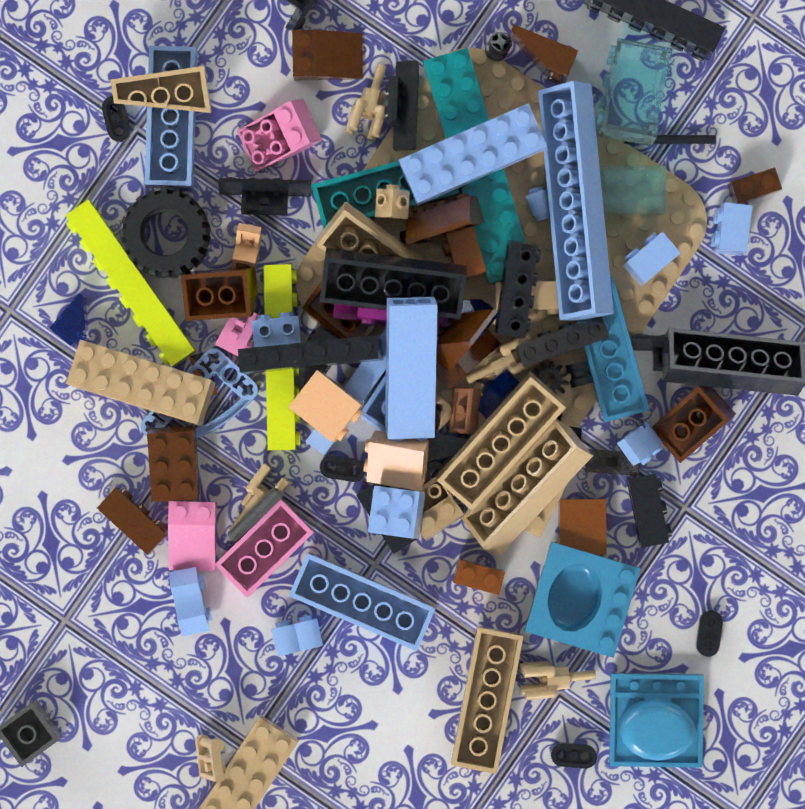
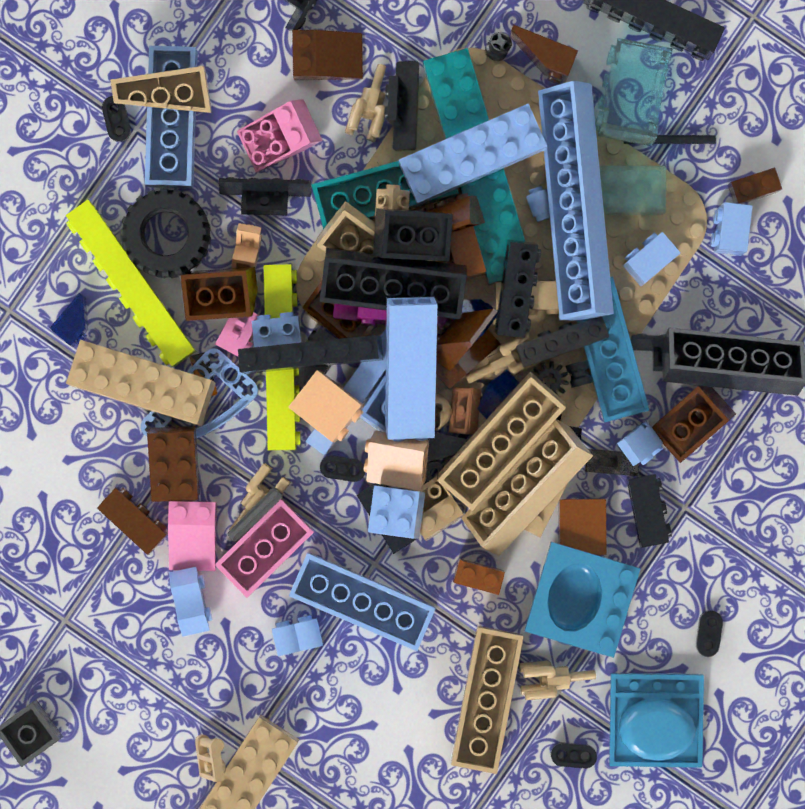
(412, 234): none -> black slope

